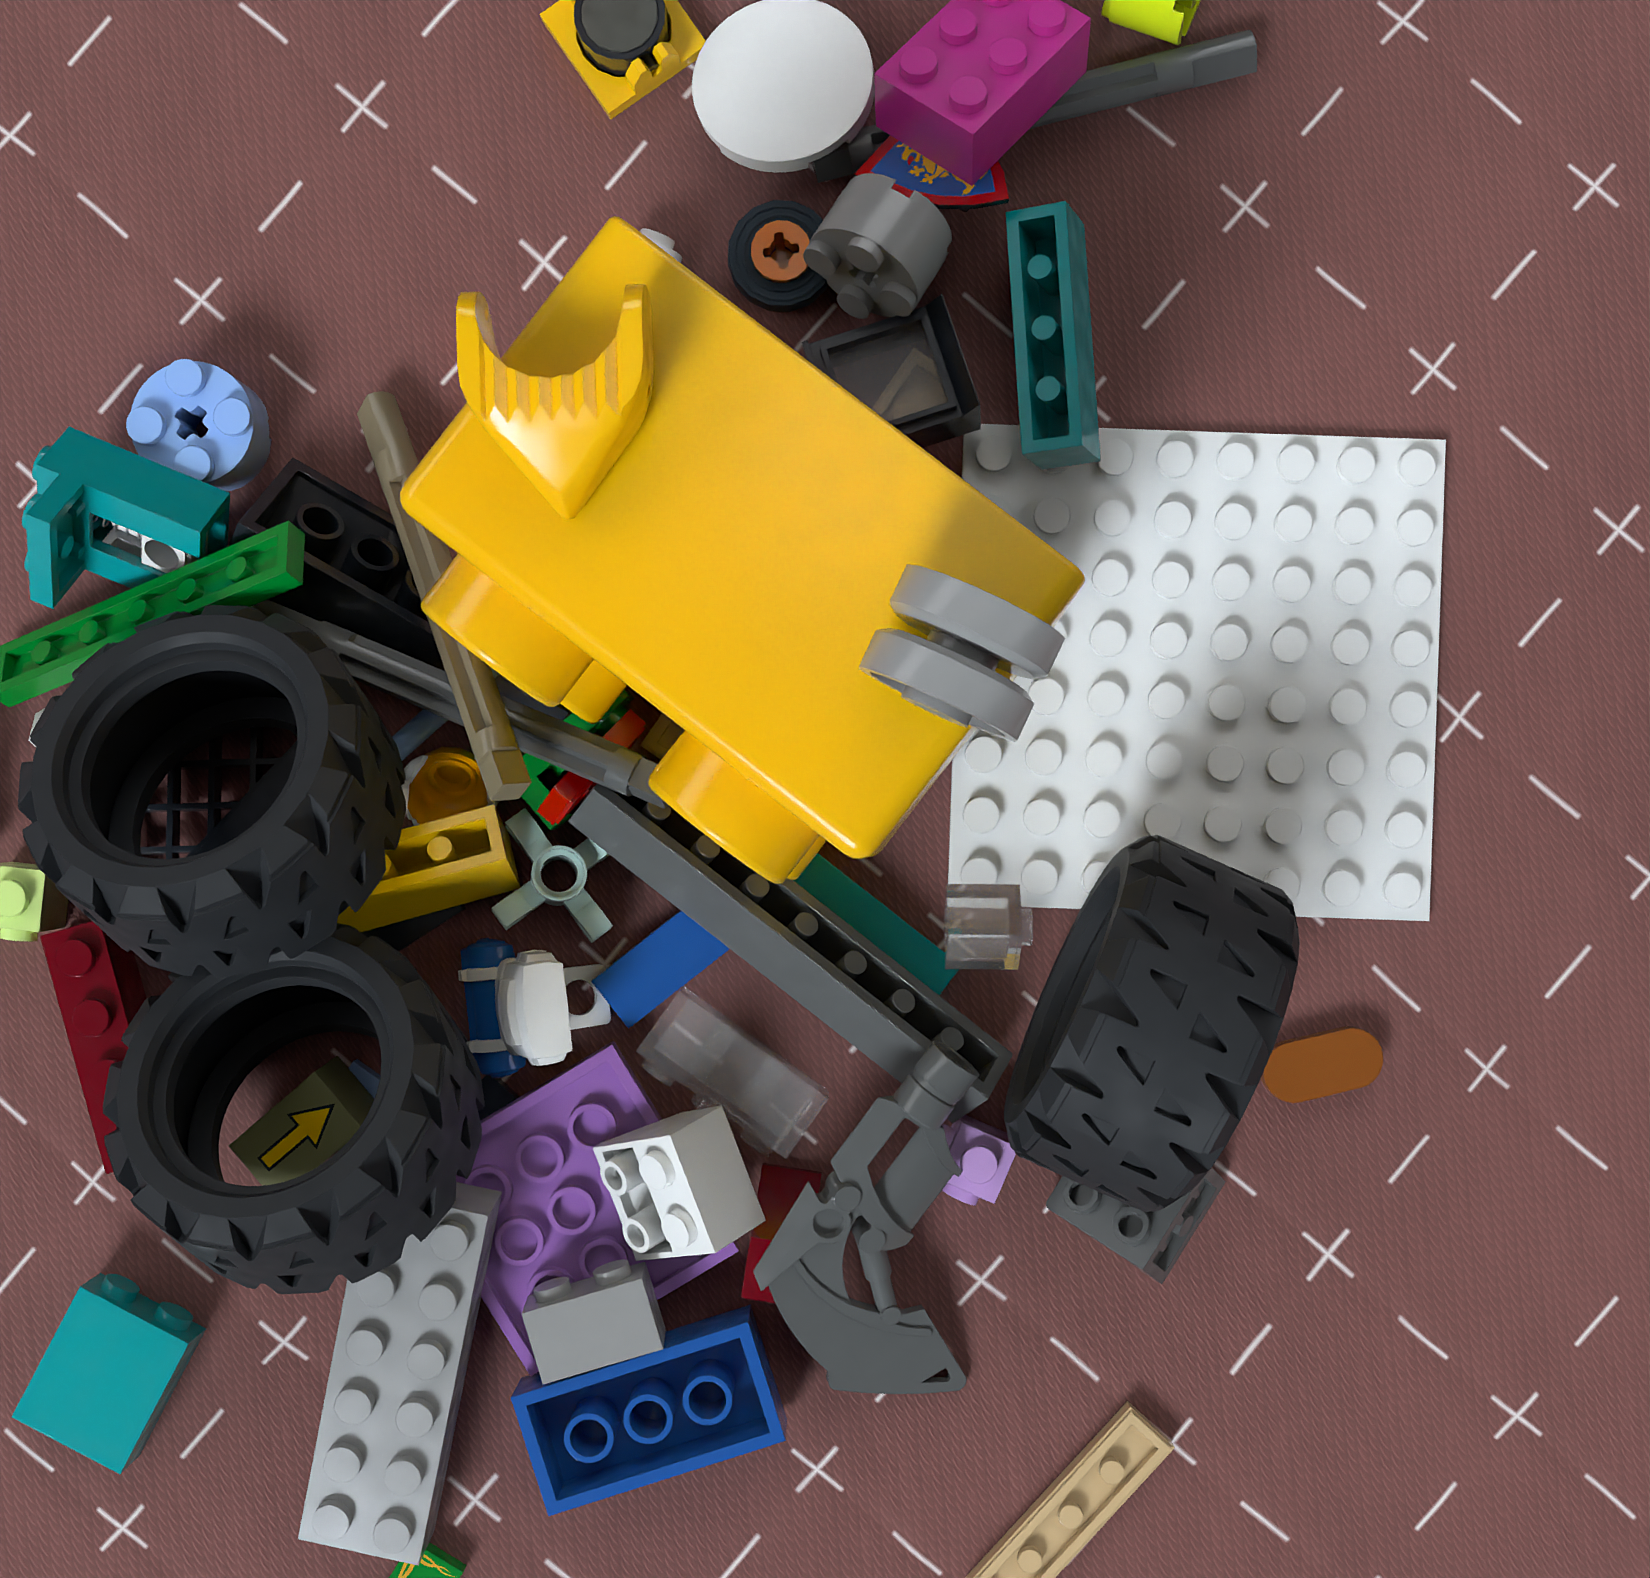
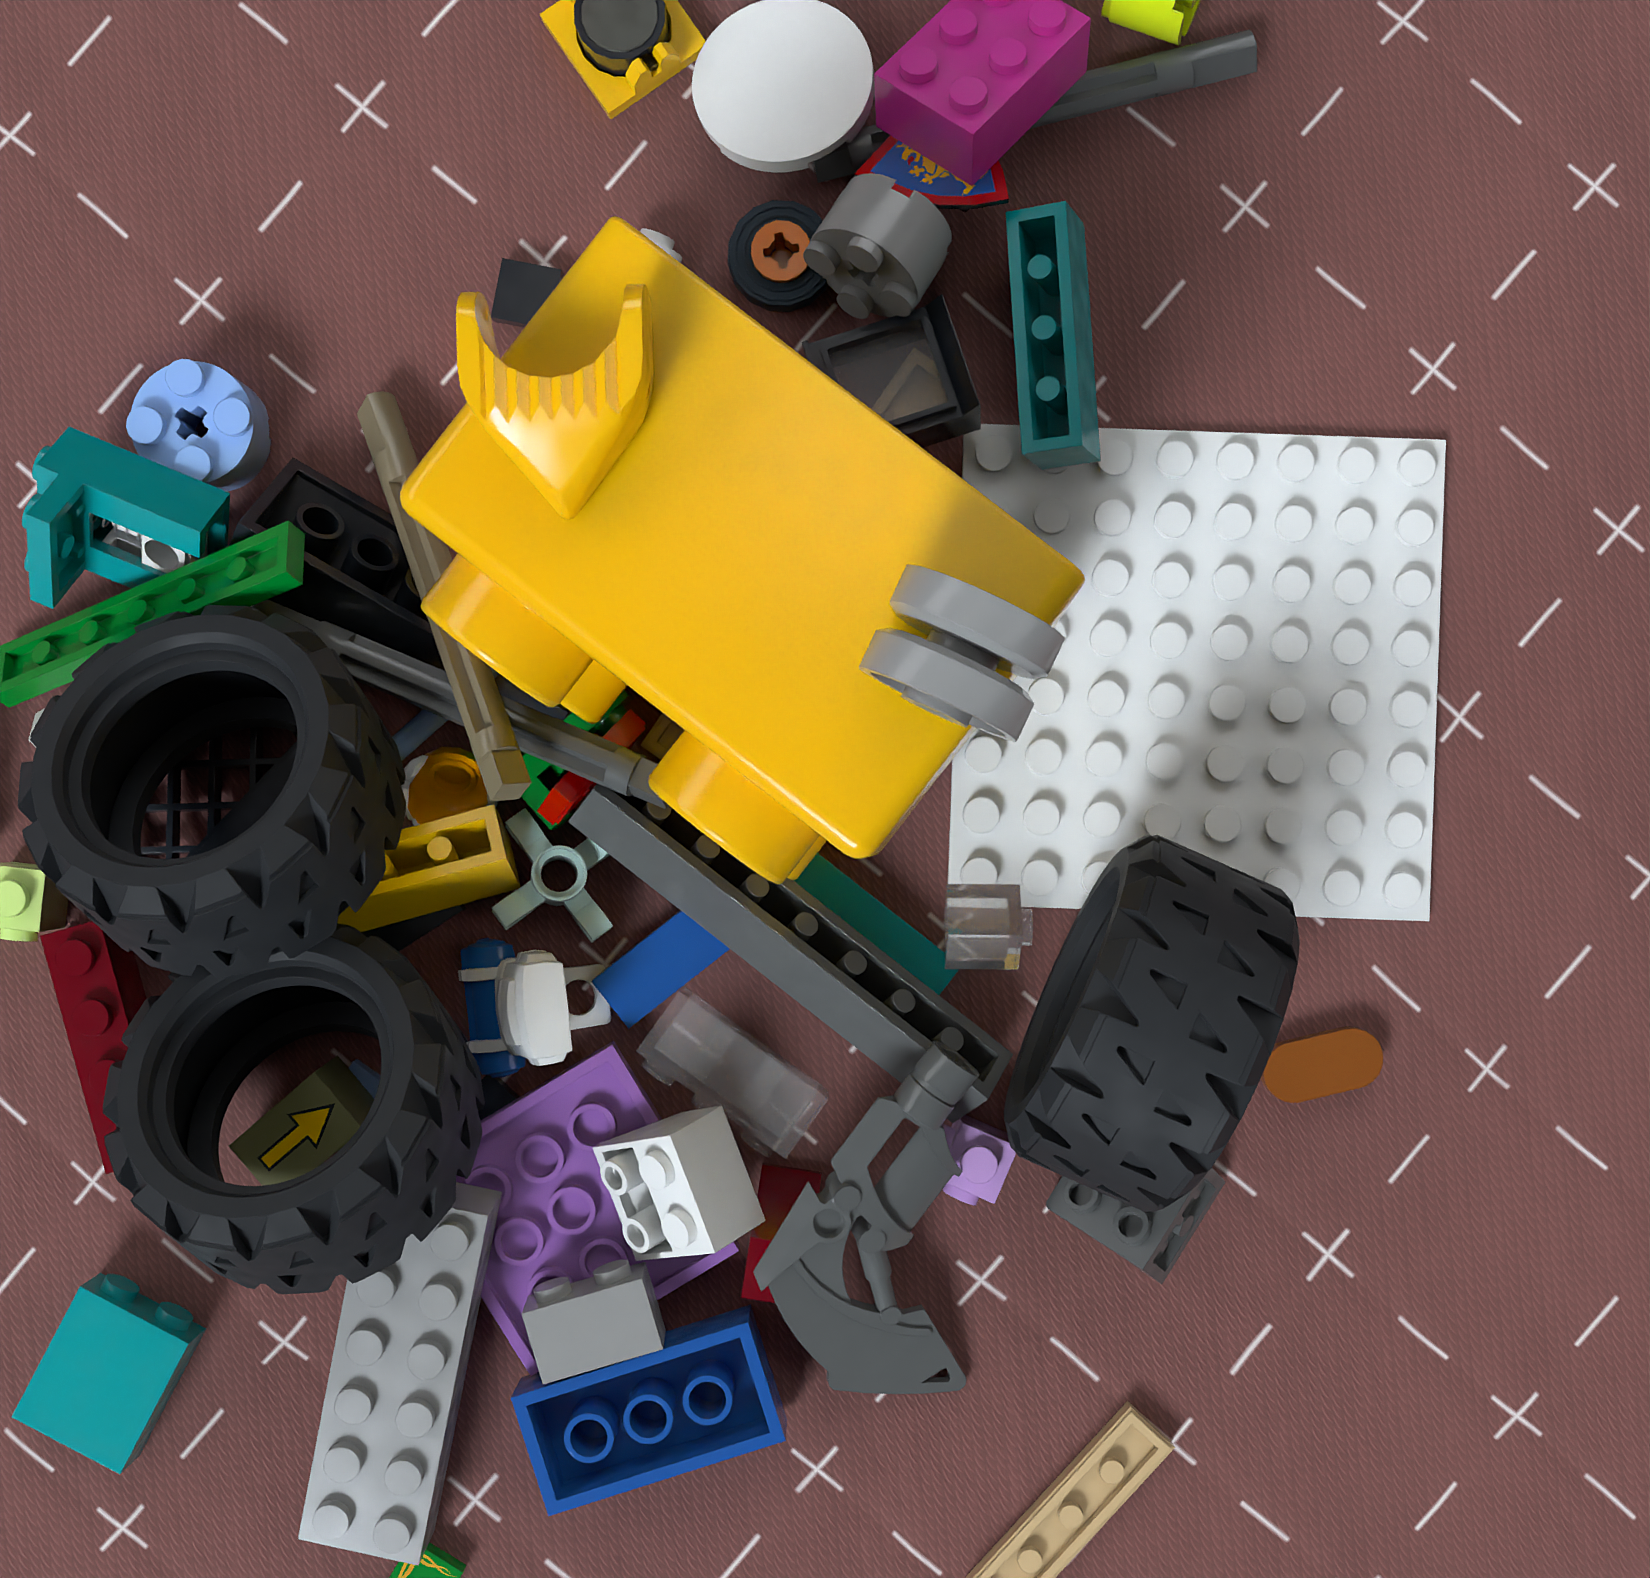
(522, 291): none -> black tile

